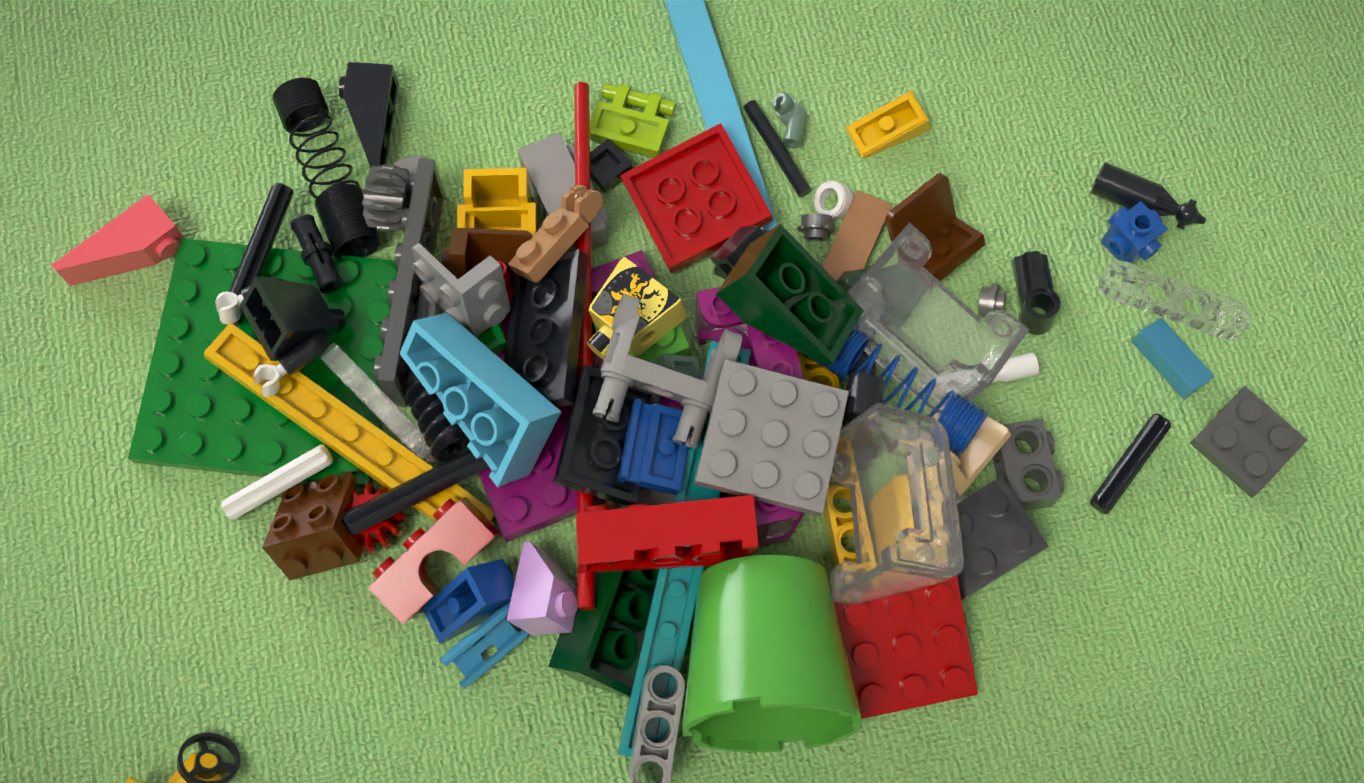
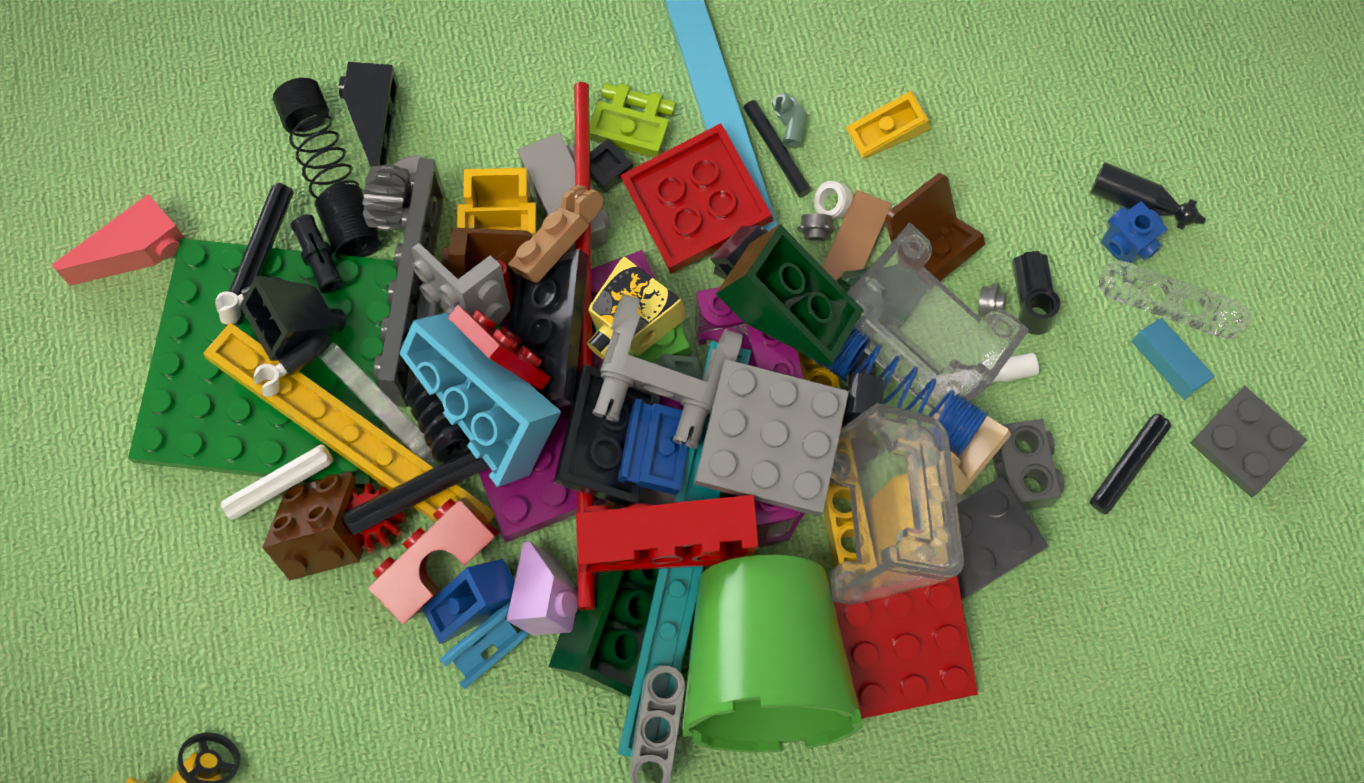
(500, 346): none -> red plate

